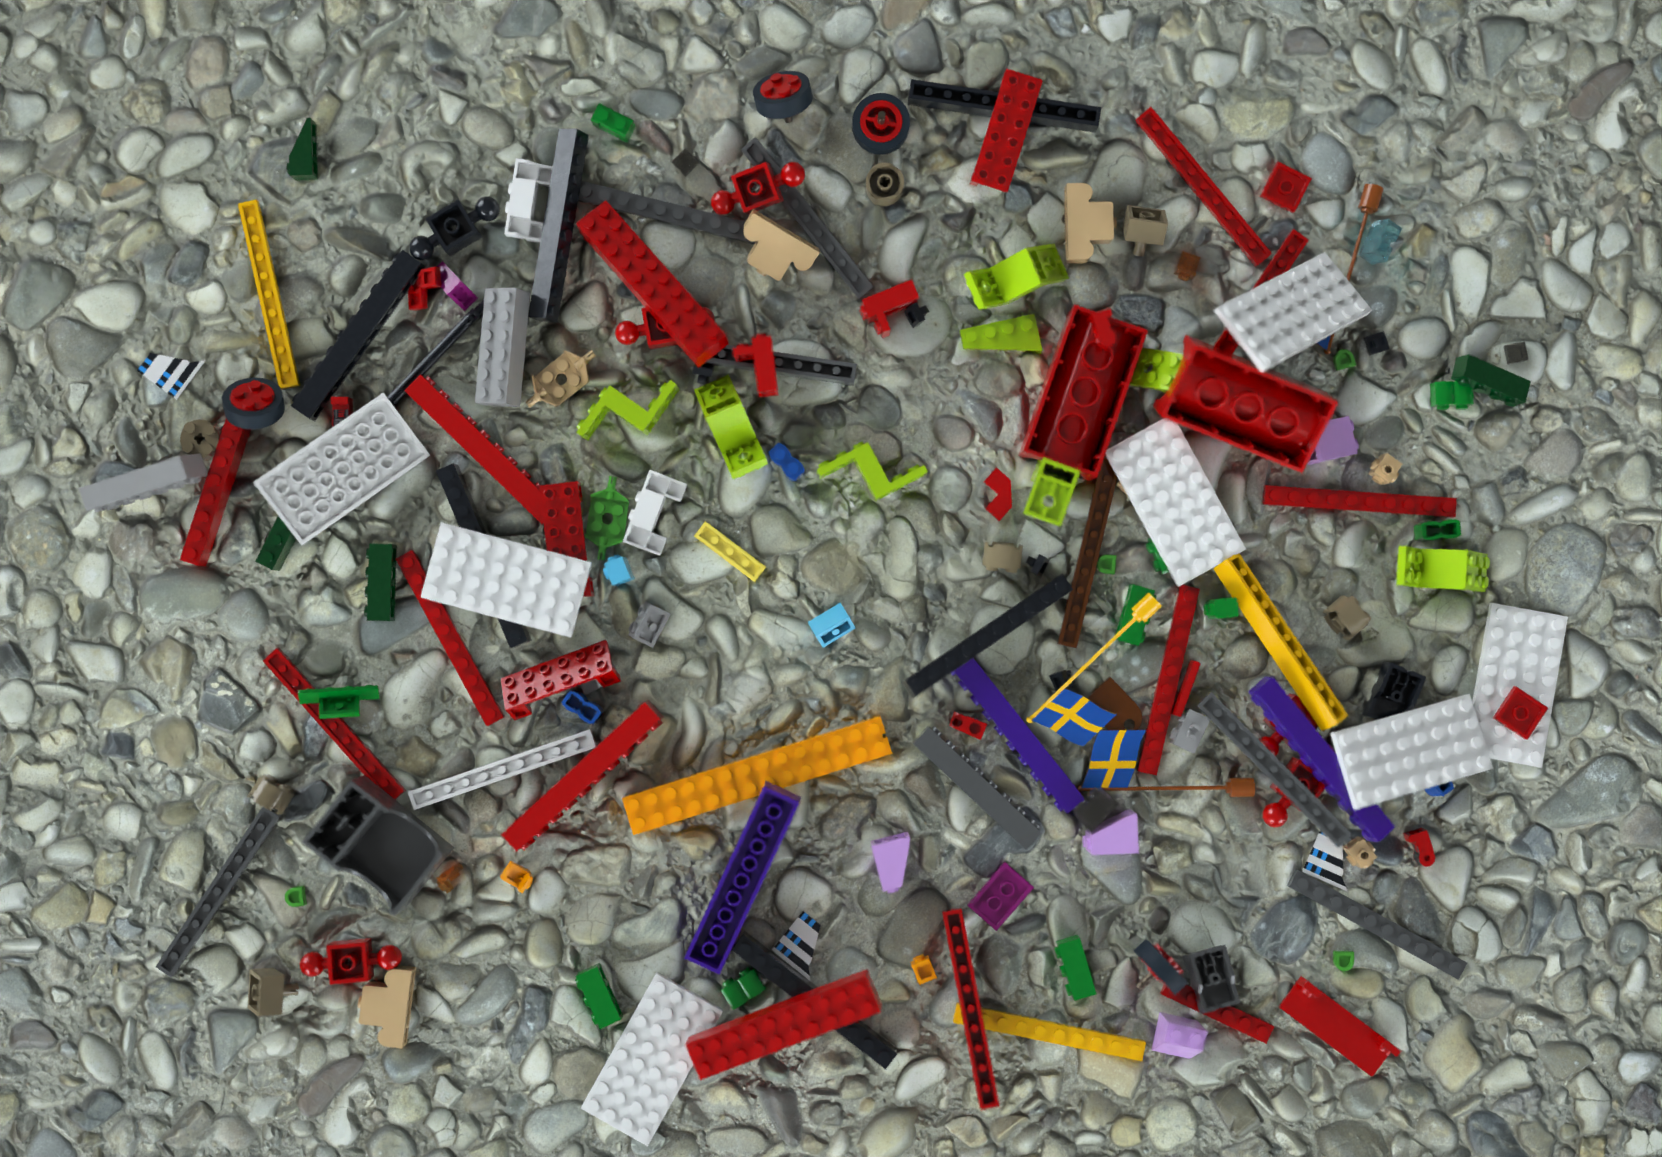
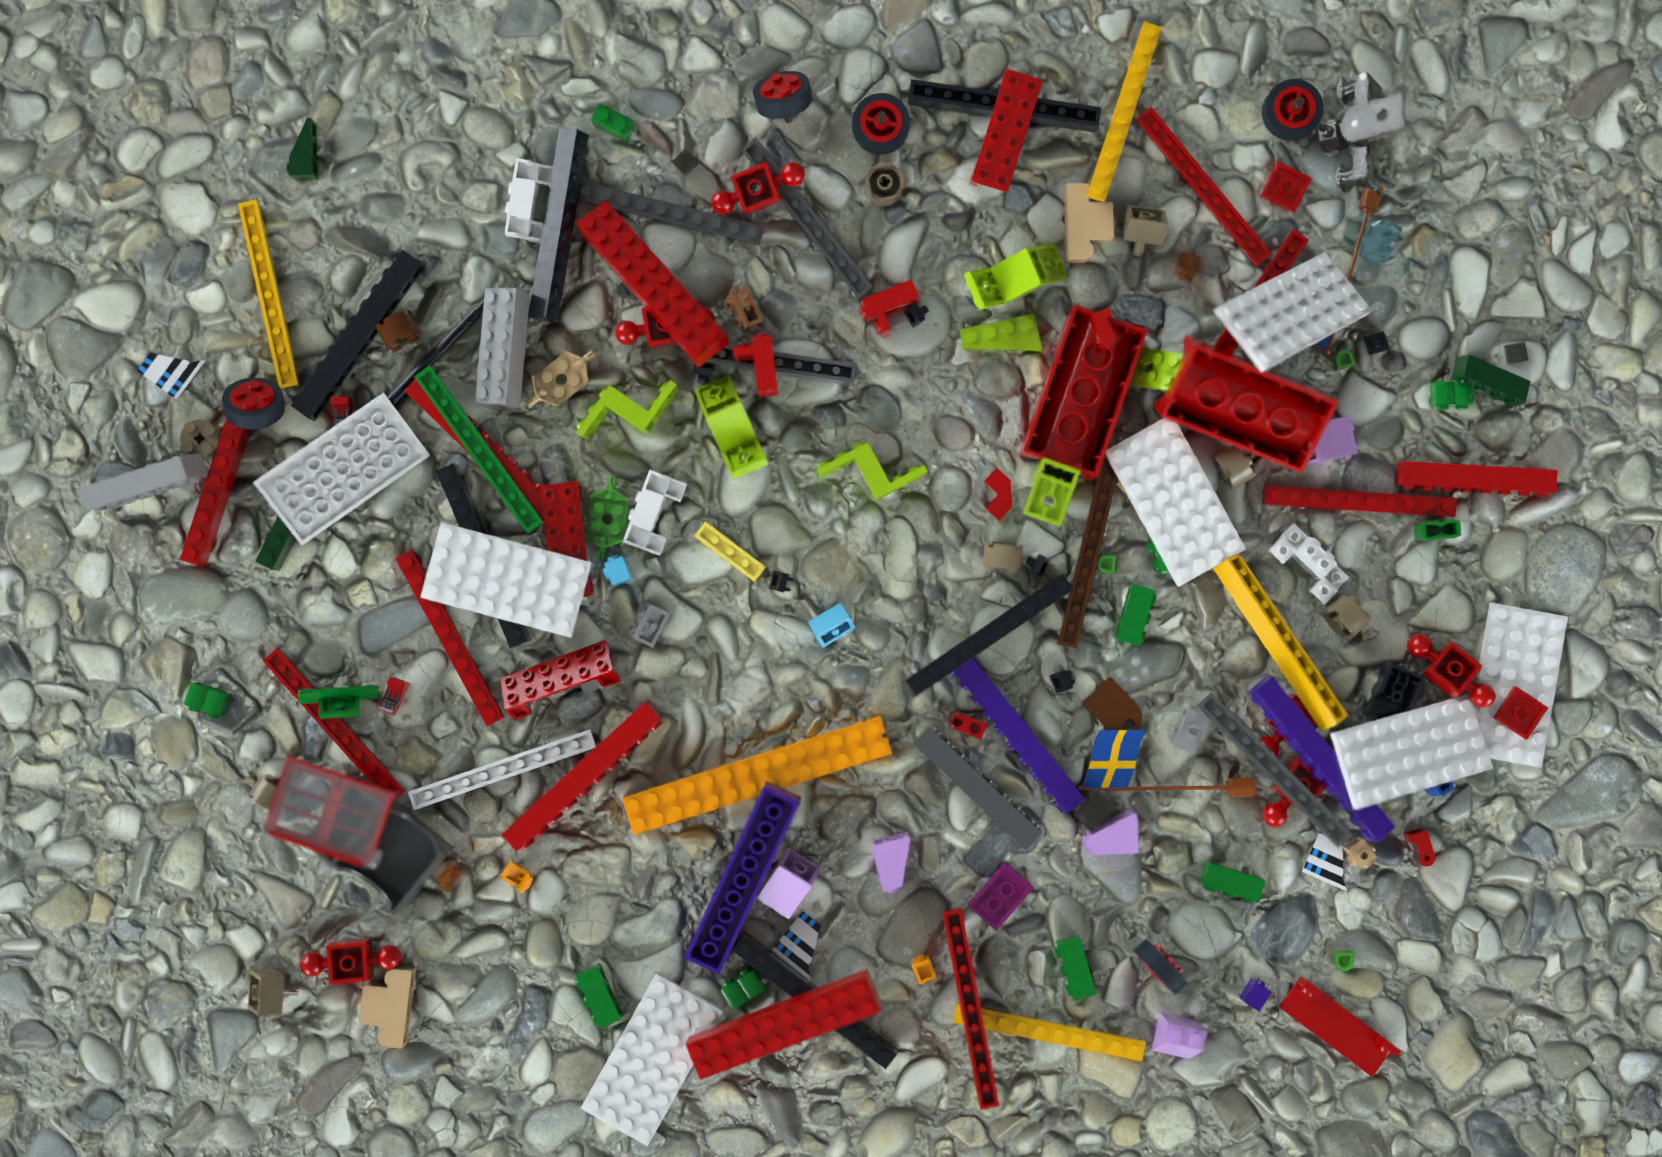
(207, 699): none -> green brick
(218, 891): dark grey plate -> none
(296, 896): bright green tile -> none
(329, 813): none -> clear door
(381, 582): dark green brick -> none
(393, 695): none -> red leg
(399, 330): none -> reddish brown brick
(417, 293): red tile -> none
(442, 227): black brick -> none
(456, 288): magenta bracket -> none
(478, 449): none -> green plate
(578, 703): blue brick -> none
(744, 309): none -> medium nougat brick
(776, 247): tan brick -> none
(779, 581): none -> black tile
(788, 883): none -> lavender slope
(791, 466): blue brick -> none
(1074, 714): flag -> none
(1123, 111): none -> yellow plate
(1168, 679): red plate -> none
(1185, 688): red tile -> none
(1212, 978): dark grey piece -> none
(1221, 608): green brick -> none
(1227, 1015): red plate -> none
(1232, 882): none -> green brick
(1233, 466): none -> dark tan brick
(1255, 994): none -> dark purple brick
(1292, 109): none -> wheel
(1313, 559): none -> white bracket
(1361, 129): none -> clear smoke piece
(1377, 924): dark grey plate -> none
(1385, 469): tan brick -> none
(1442, 569): lime bracket -> none
(1463, 670): none -> red brick
(1476, 477): none -> red brick

